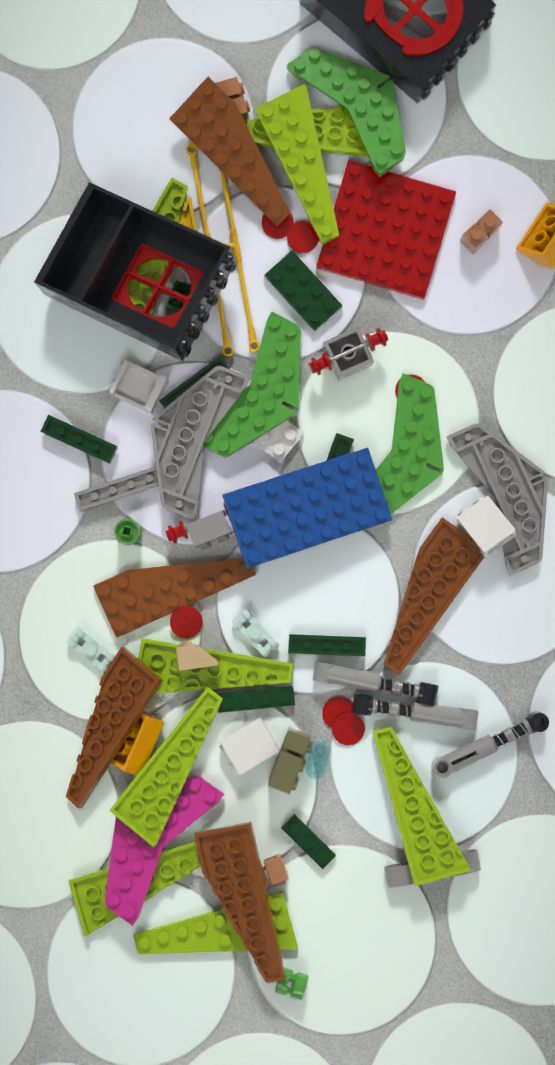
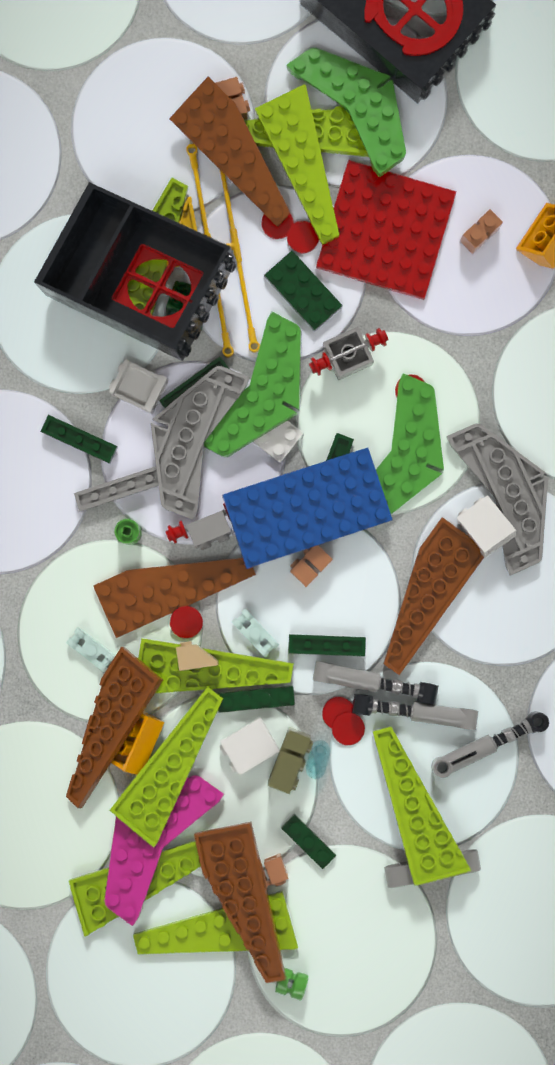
(303, 571): none -> nougat piece

